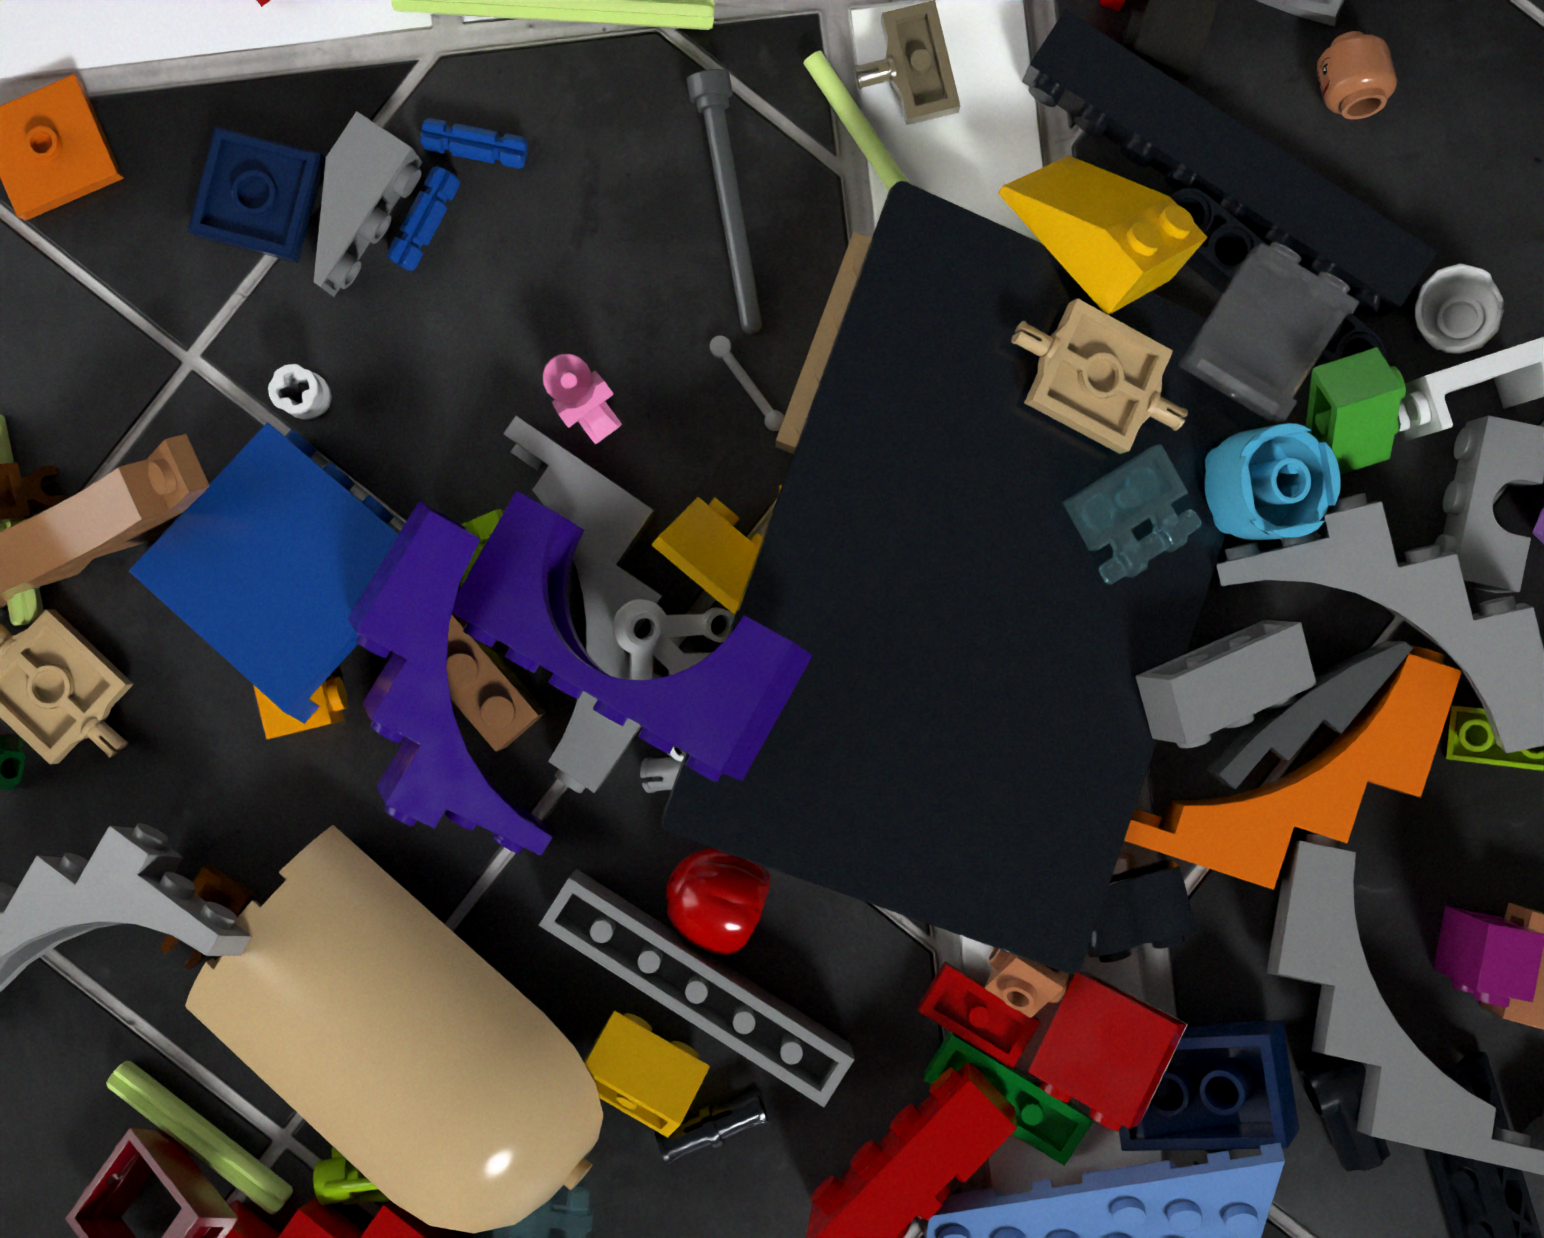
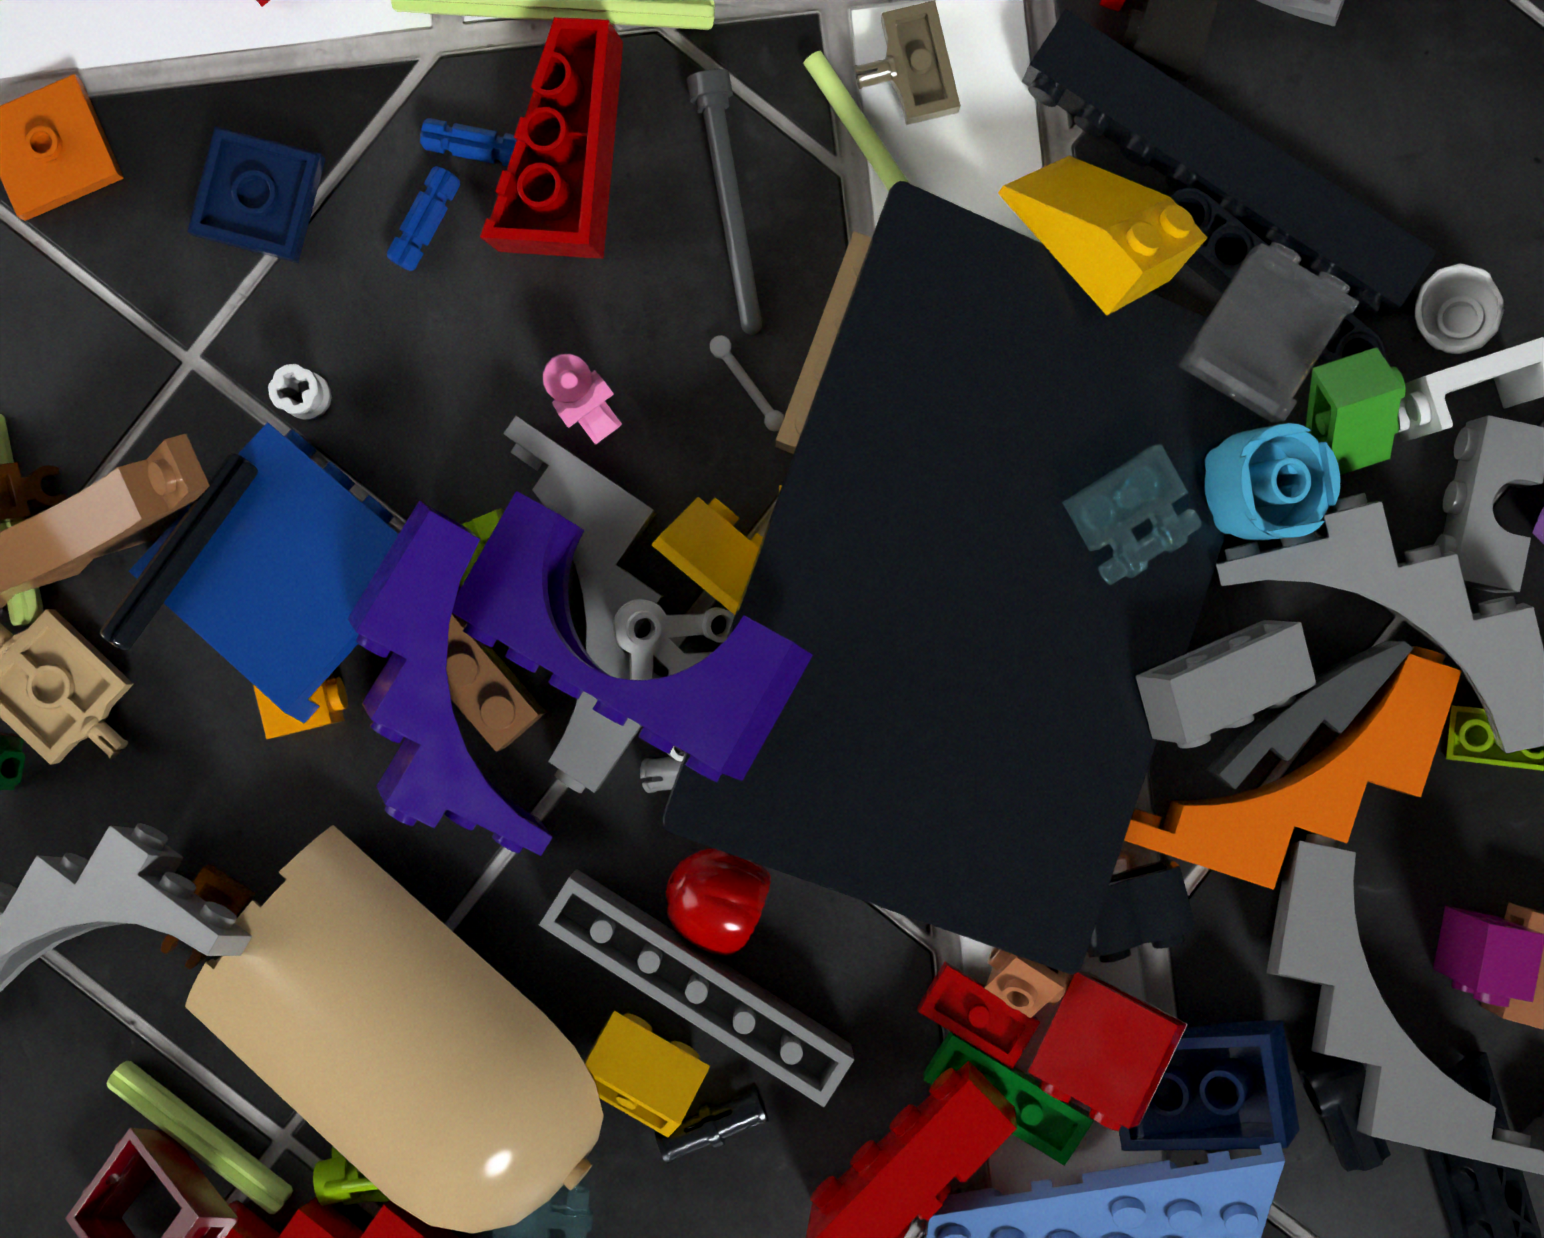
(178, 552): none -> black axle
(360, 187): light grey slope -> none
(563, 156): none -> red wedge
(1099, 376): tan plate -> none
(1356, 75): nougat head -> none

